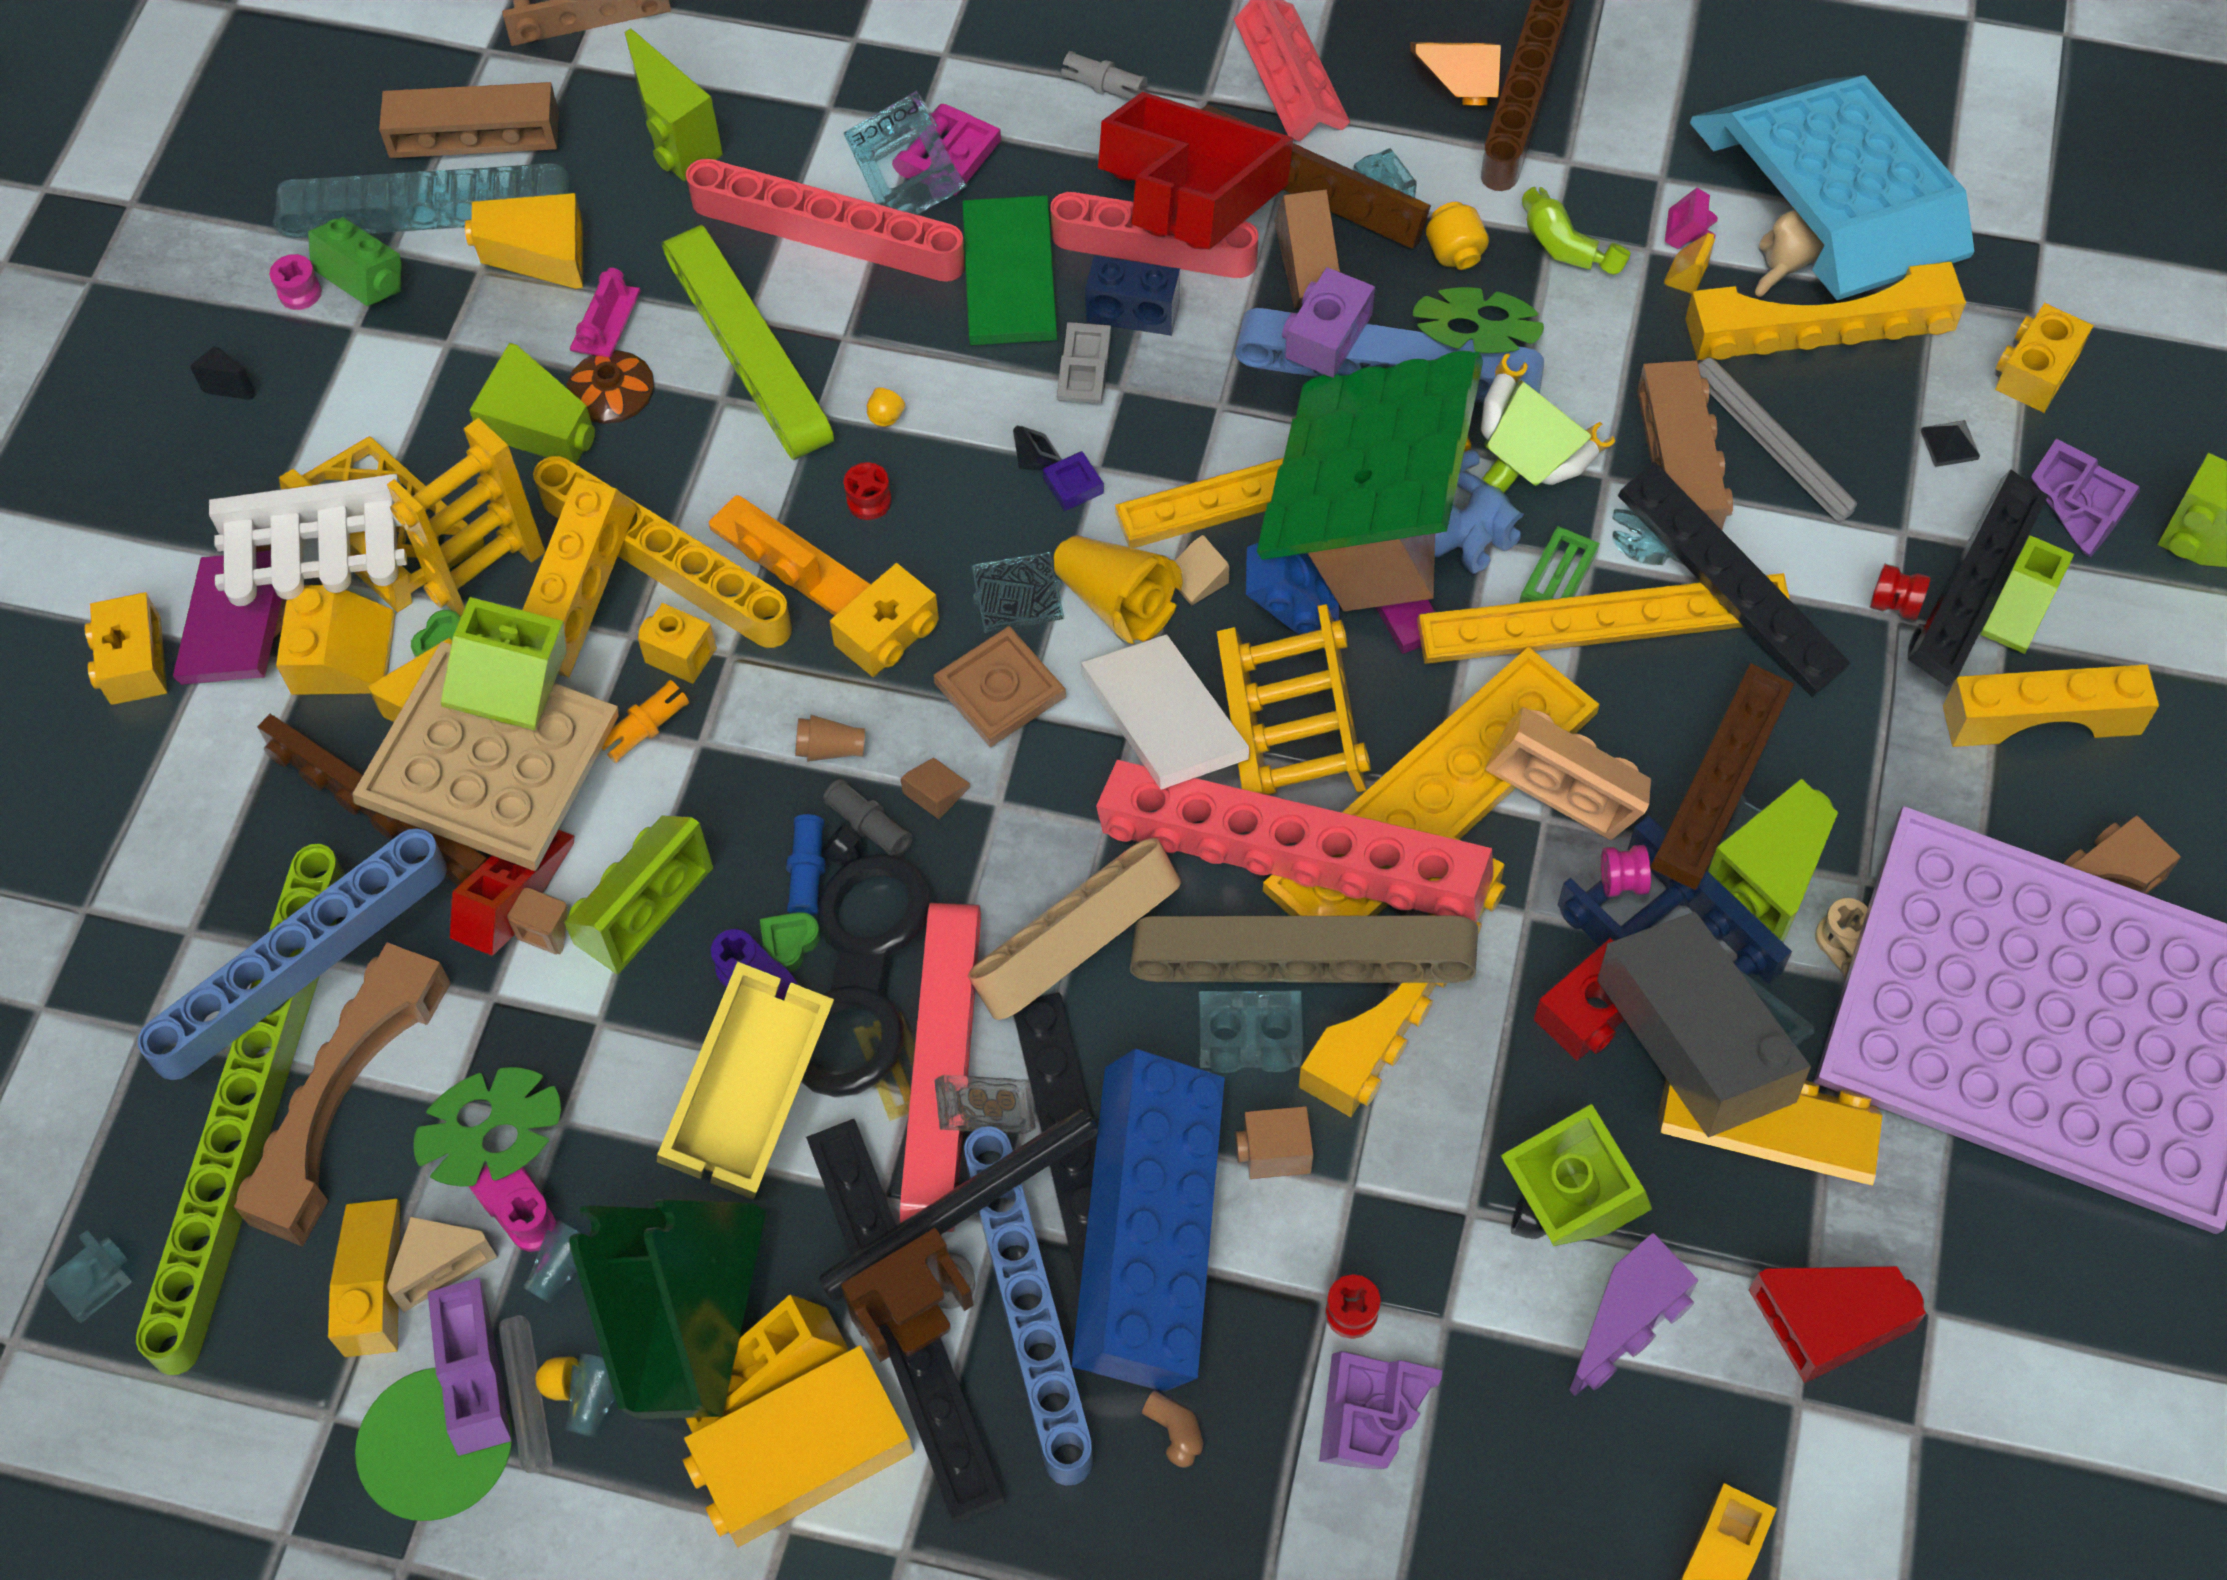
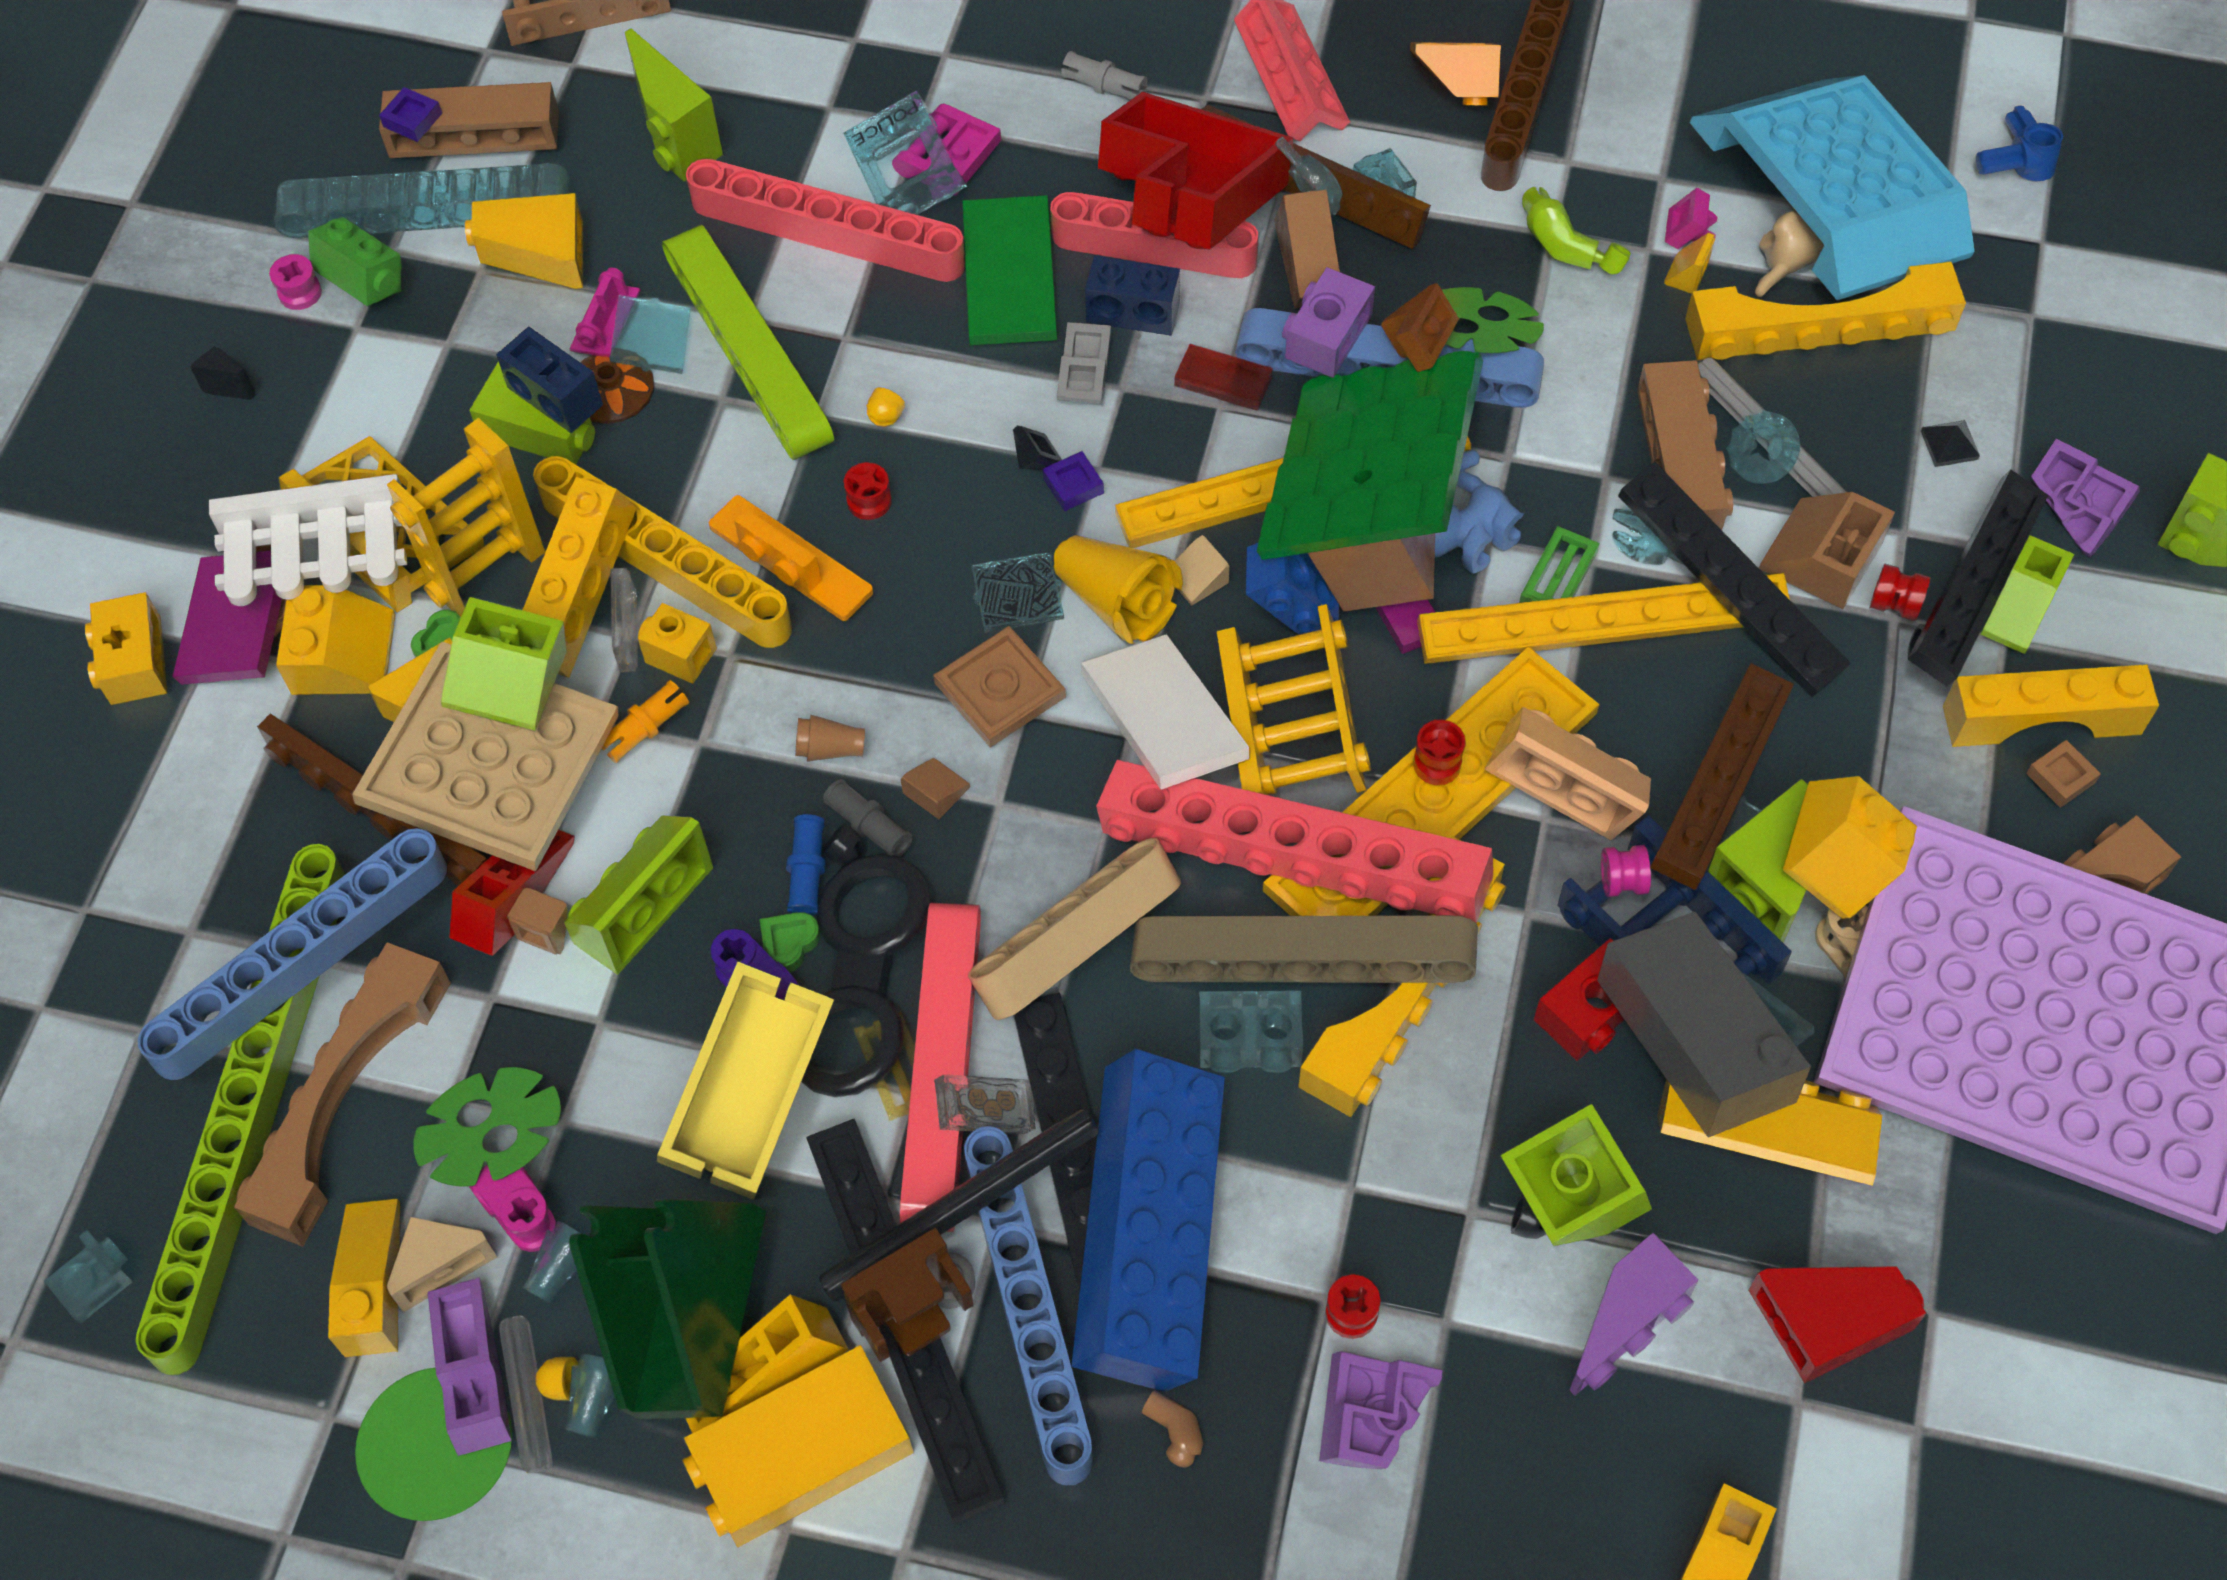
(410, 114): none -> dark purple tile
(549, 379): none -> dark blue brick
(624, 620): none -> clear tile
(650, 334): none -> clear light blue piece
(885, 620): yellow brick -> none
(1223, 377): none -> clear red tile
(1275, 1143): medium nougat brick -> none
(1311, 175): none -> clear light blue hand
(1421, 327): none -> dark orange slope
(1439, 752): none -> red wheel
(1457, 235): yellow head -> none
(1532, 434): lime torso -> none
(1782, 452): none -> clear light blue gear
(1829, 544): none -> medium nougat slope
(1848, 844): none -> yellow slope
(2032, 152): none -> blue axle
(2042, 357): yellow brick -> none
(2063, 773): none -> medium nougat plate

